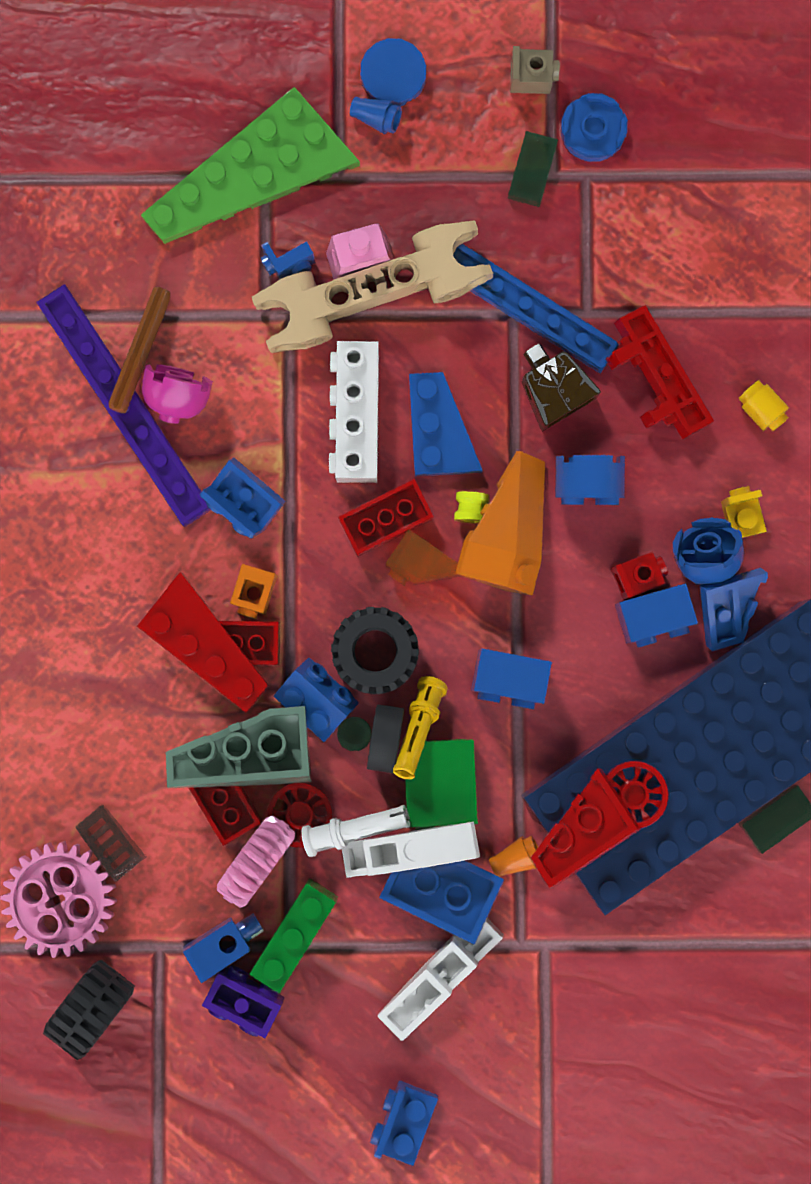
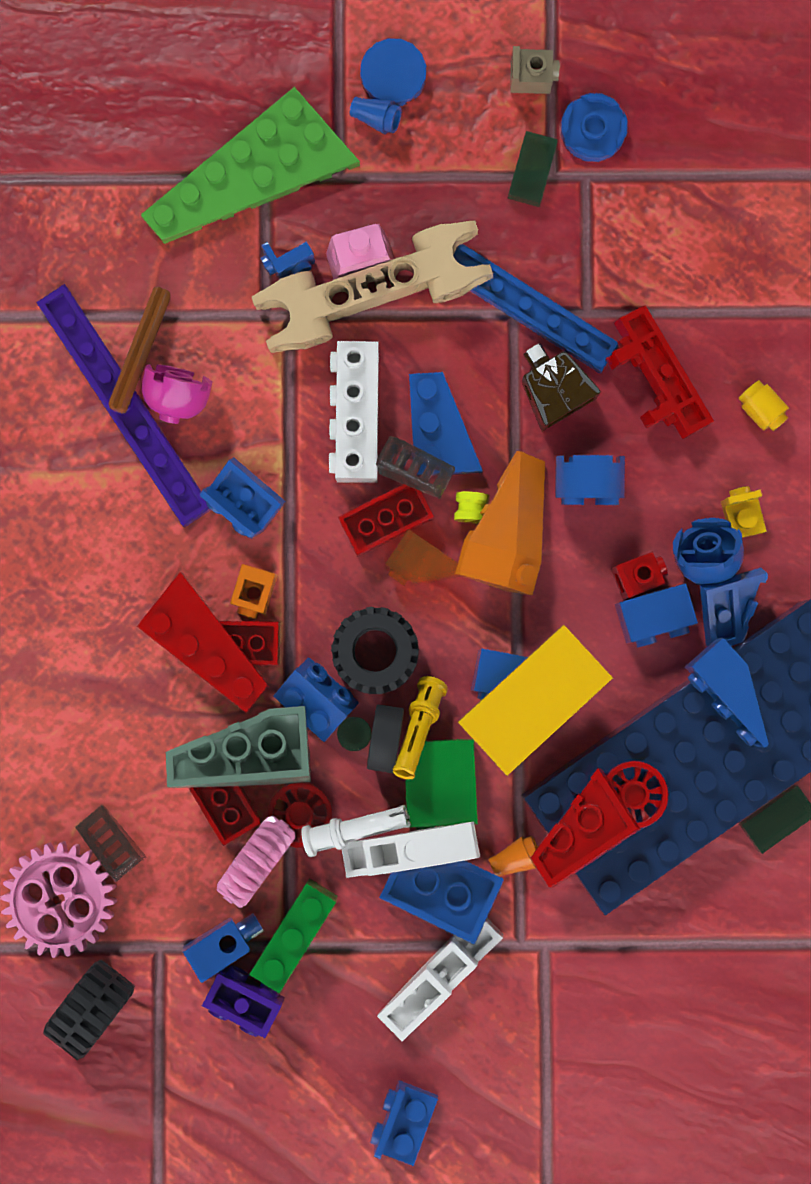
(396, 446): none -> clear smoke slope
(535, 700): none -> yellow tile
(729, 683): none -> blue slope

